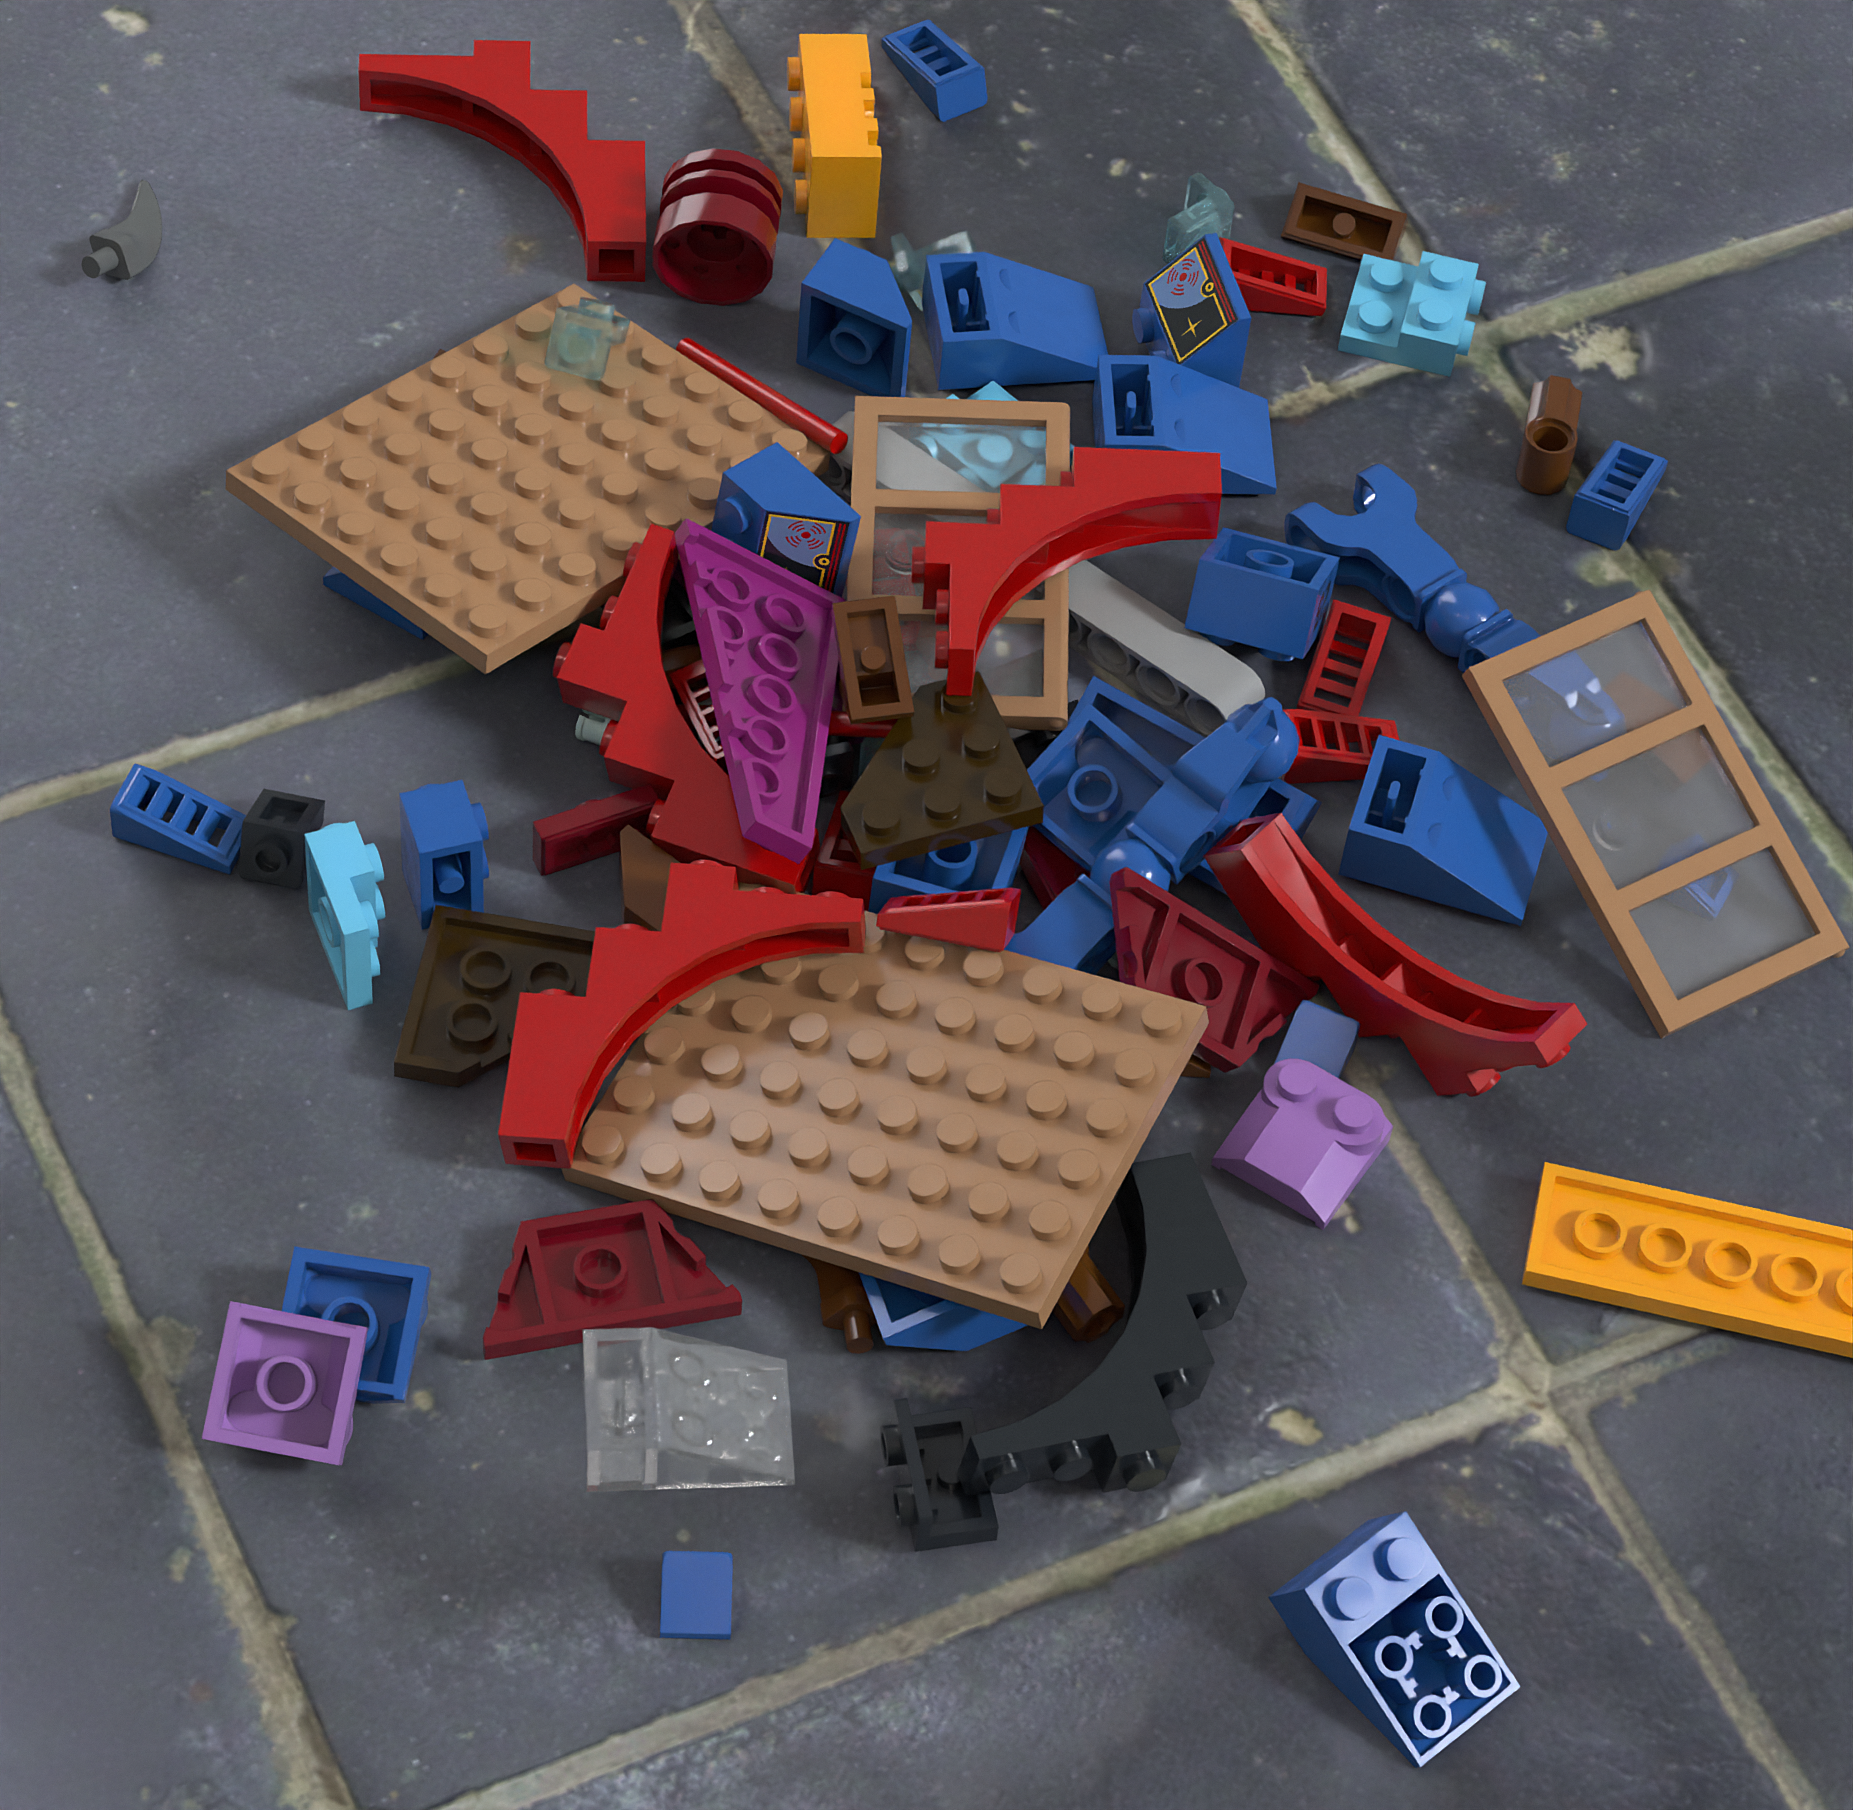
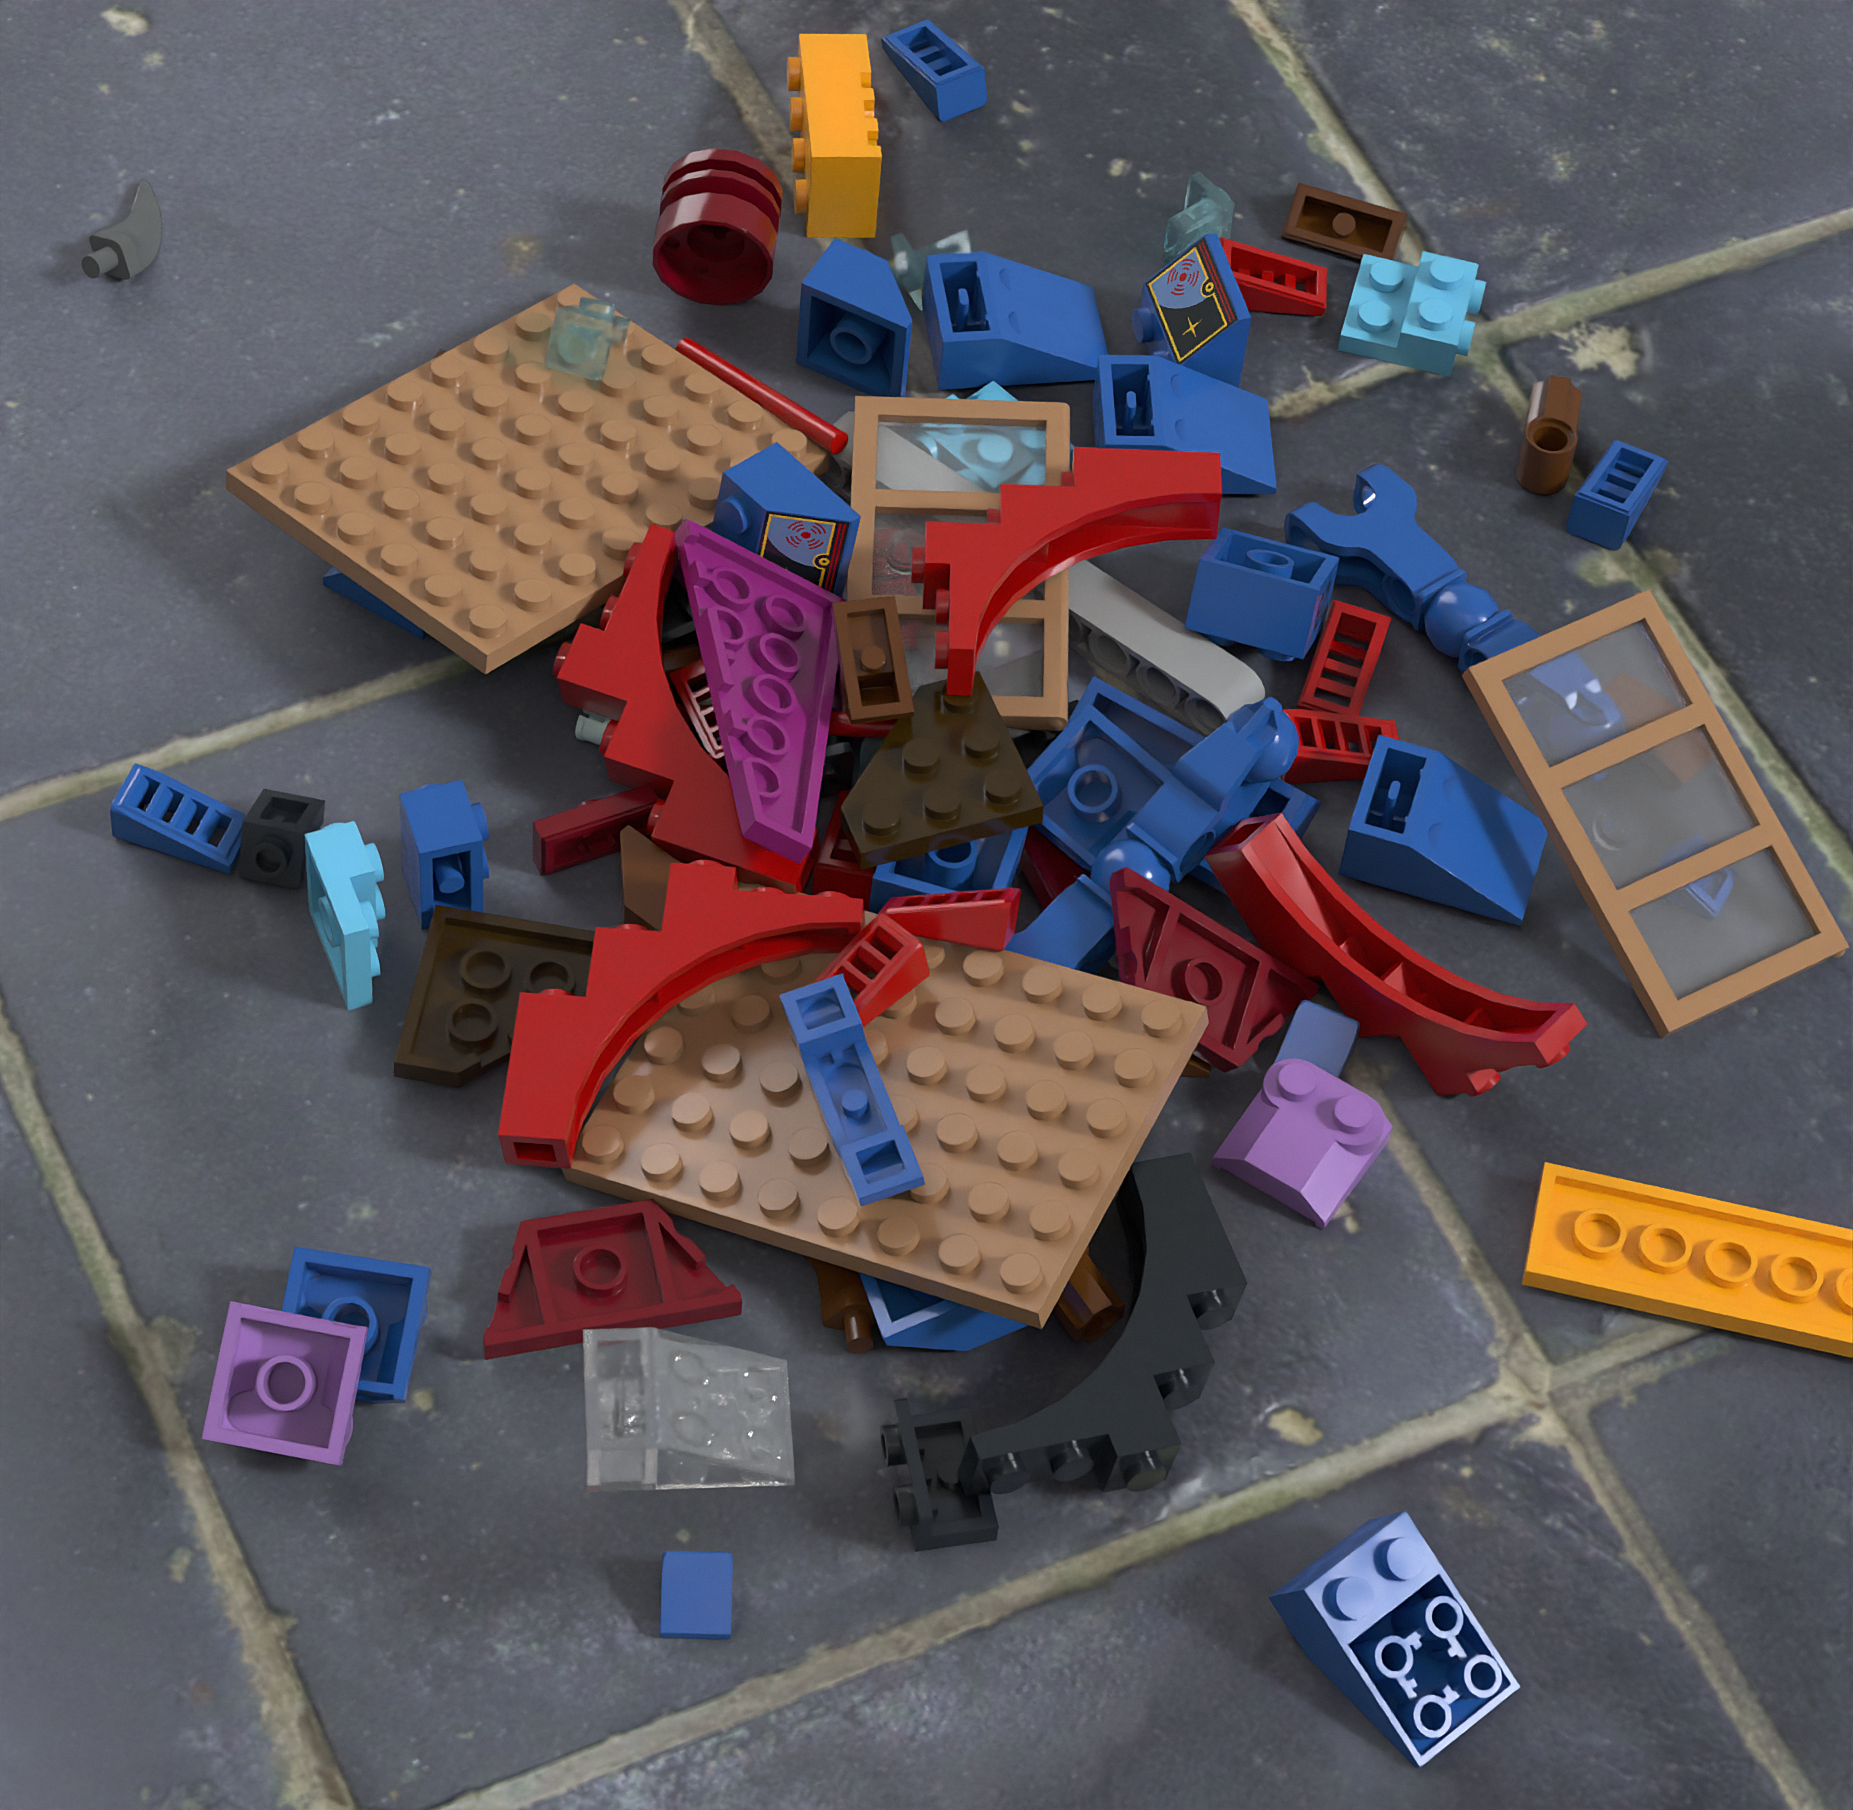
(545, 130): red arch -> none
(850, 1091): none -> blue slope
(890, 954): none -> red slope

